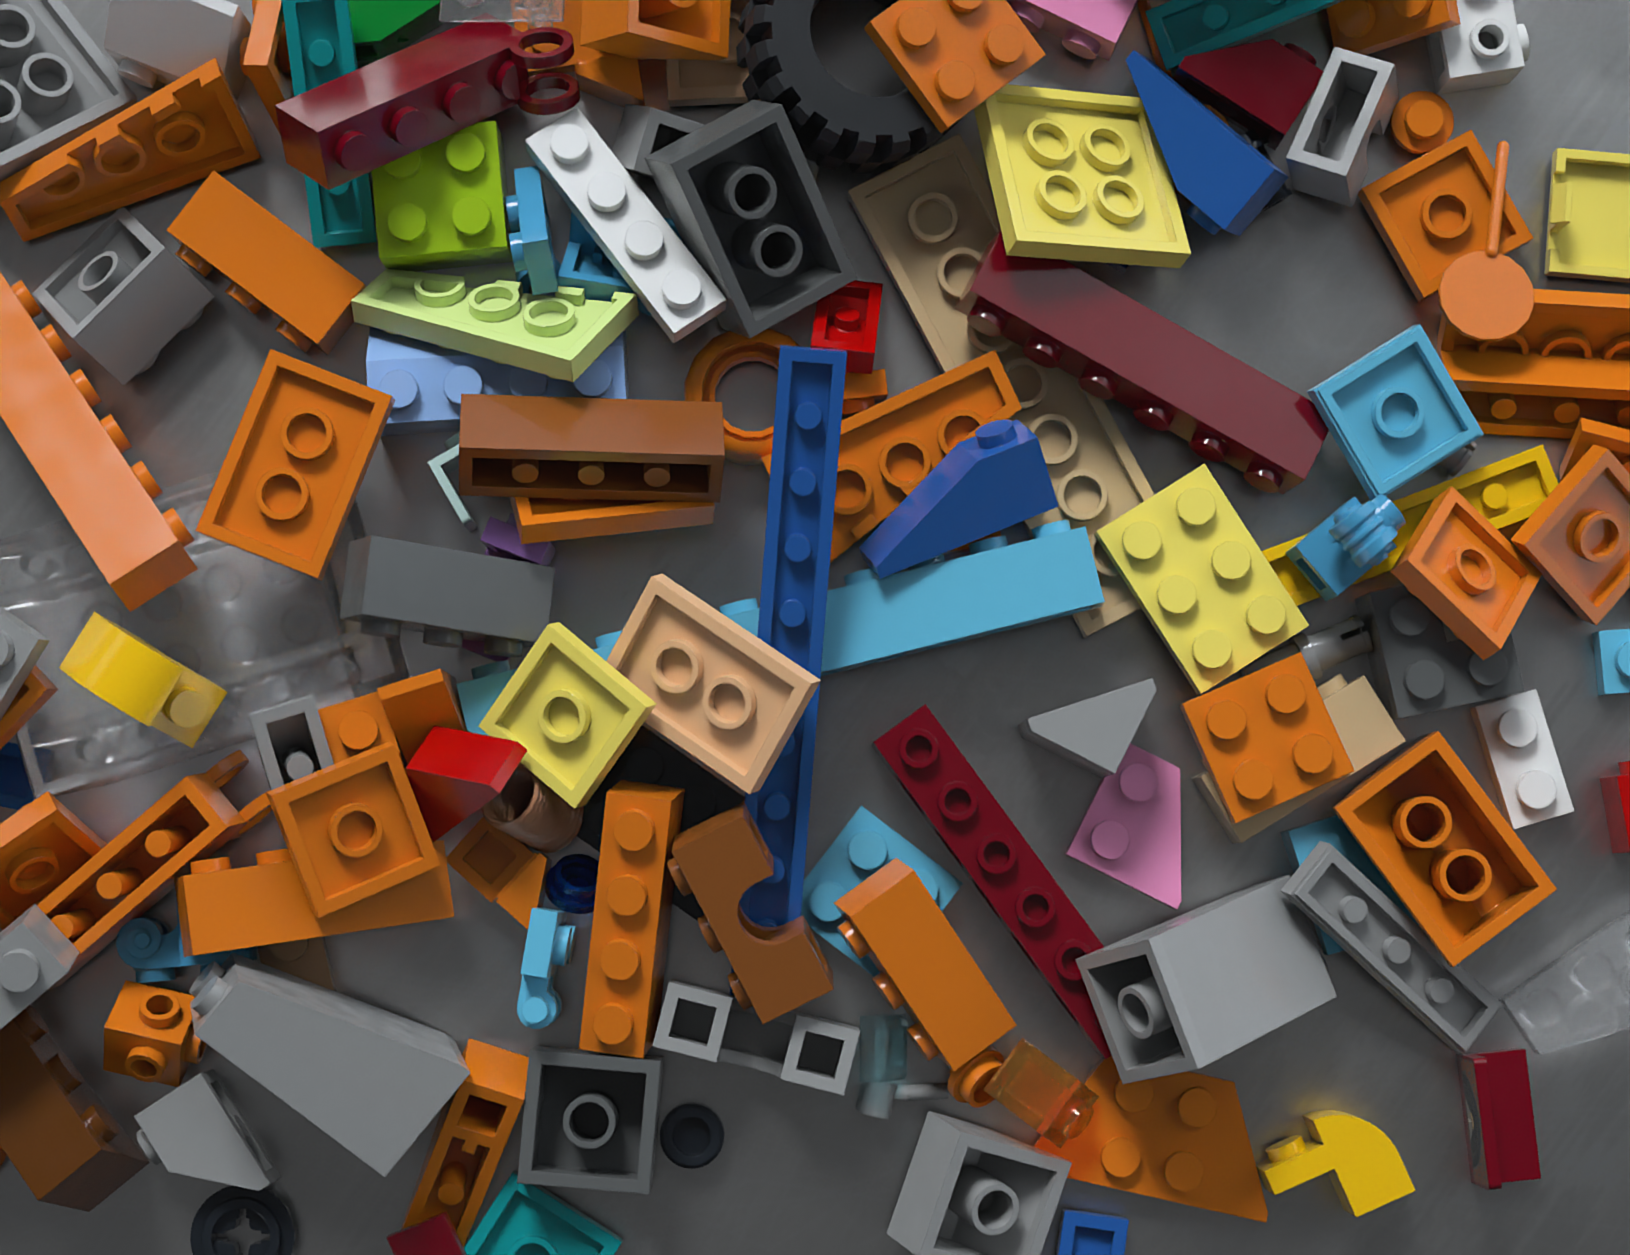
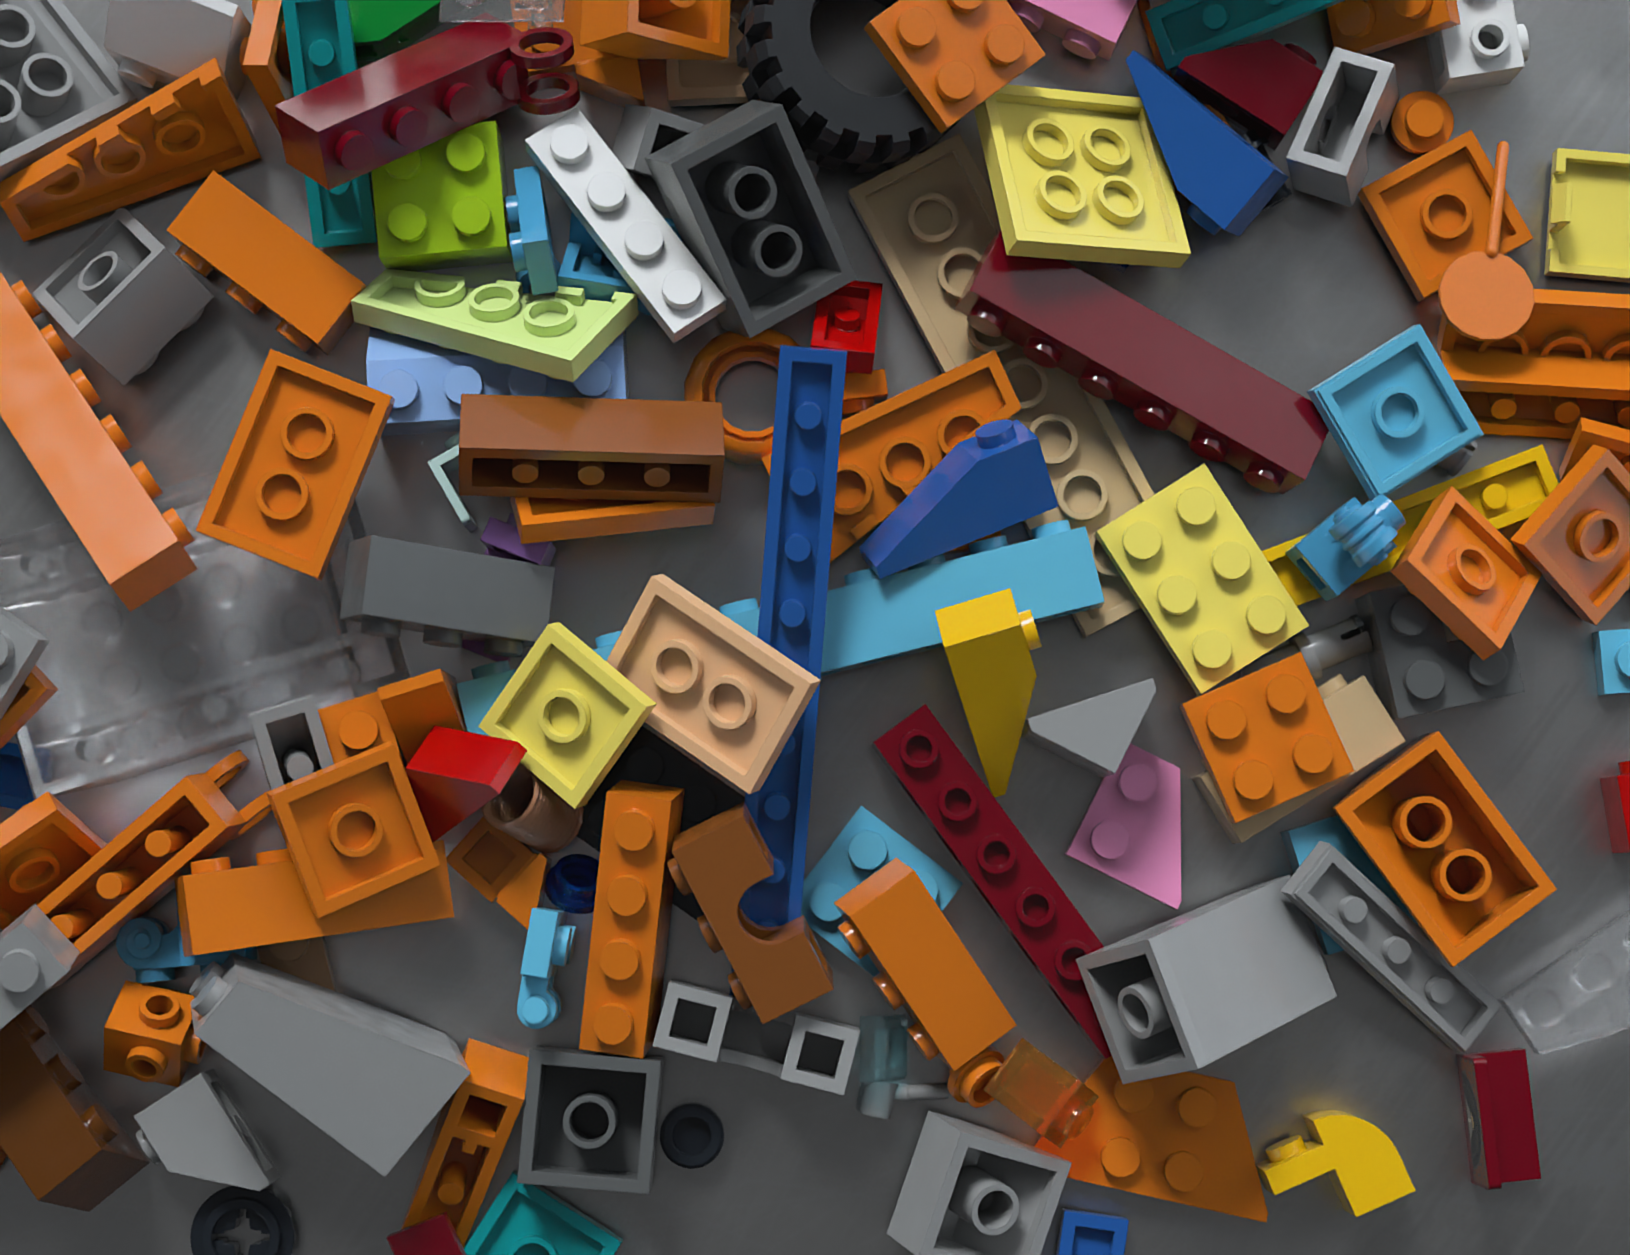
(142, 680): yellow brick -> none
(993, 673): none -> yellow slope
(1522, 759): white plate -> none

